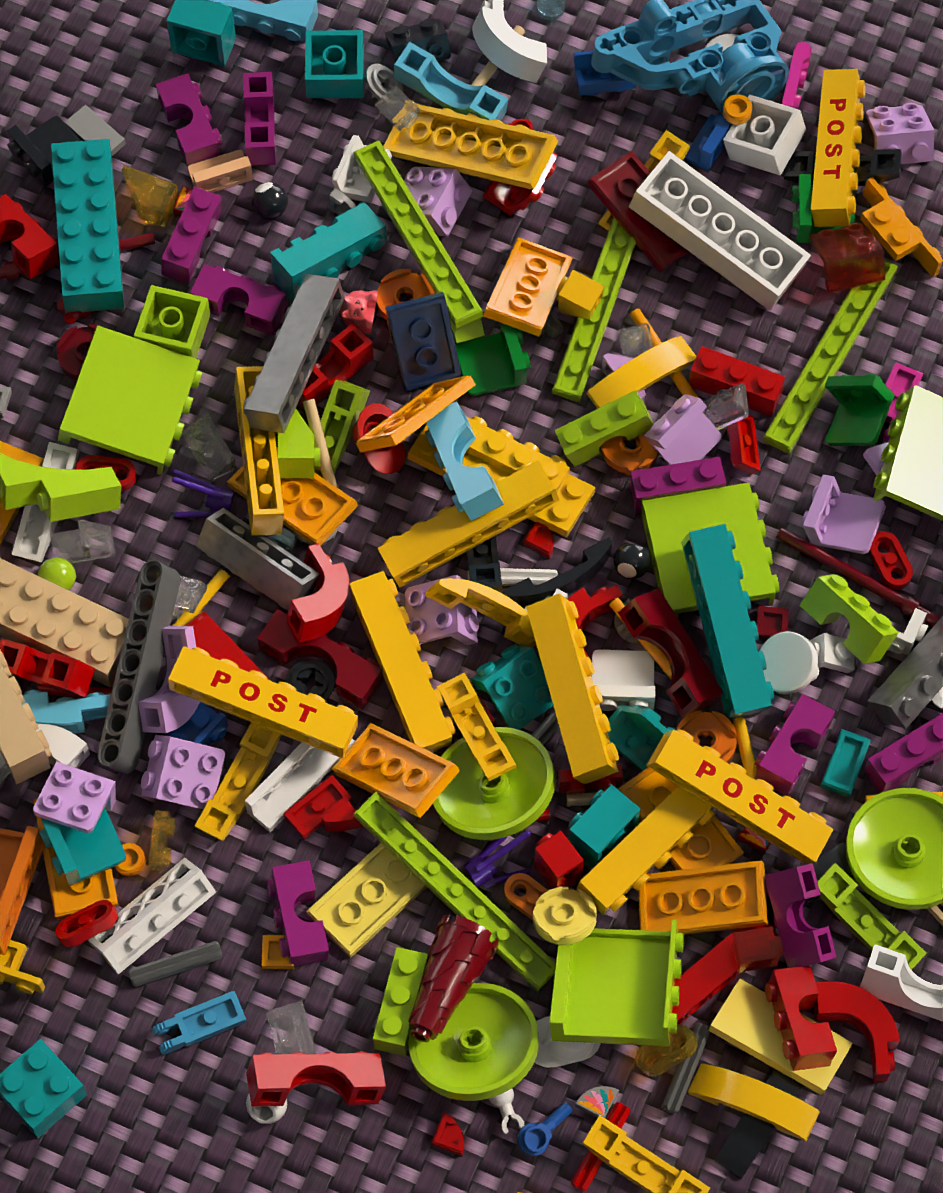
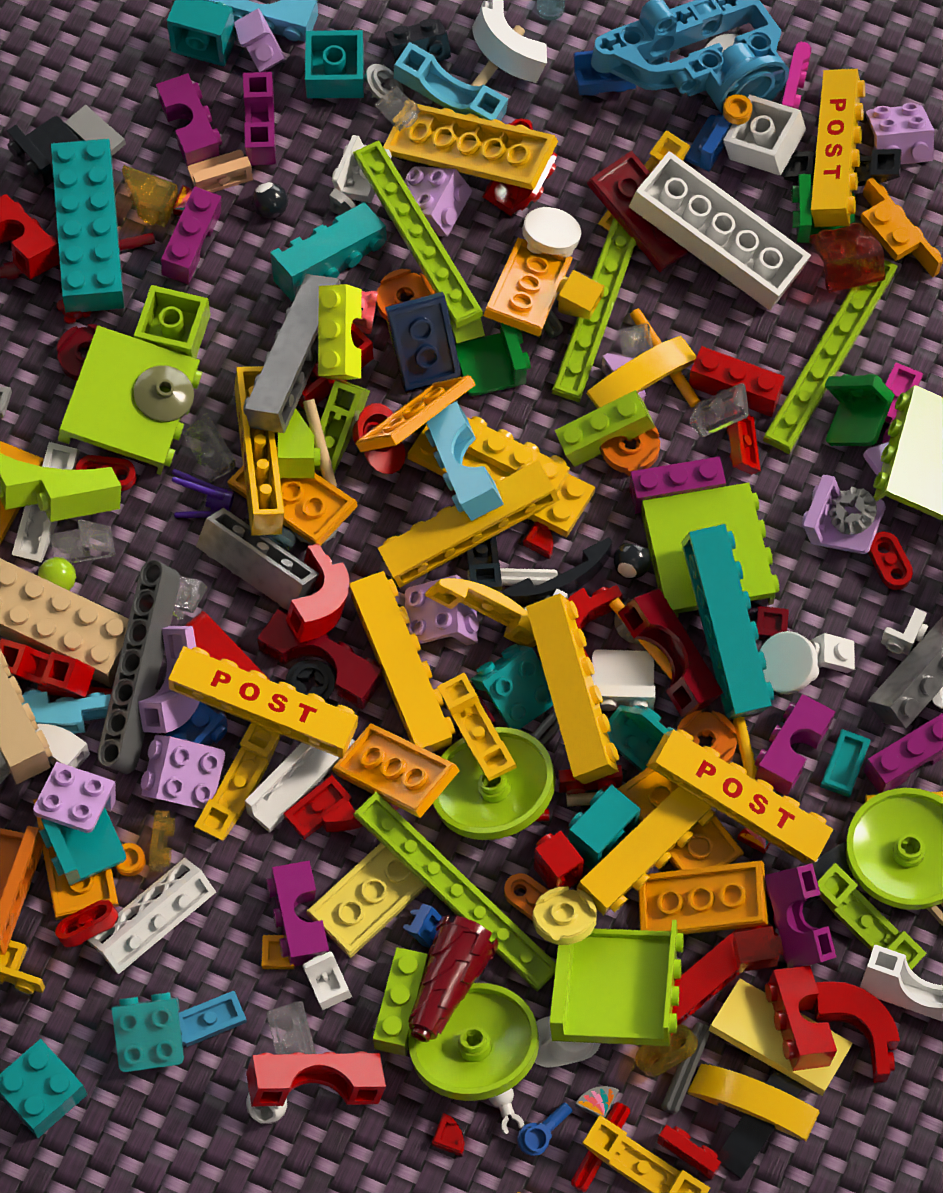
(148, 1032): none -> teal bracket
(160, 405): none -> olive dish
(175, 963): dark grey axle -> none
(212, 587): yellow bar -> none
(259, 40): none -> lavender slope
(263, 302): magenta arch -> none
(327, 980): none -> white bracket
(336, 352): none -> neon yellow arch
(424, 925): none -> blue tile
(482, 869): dark purple plant -> none
(551, 232): none -> white tile
(679, 1144): none -> red plate
(683, 432): lavender bracket -> none
(856, 522): none -> light grey gear
(869, 631): lime arch -> none
(906, 604): dark red bar -> none

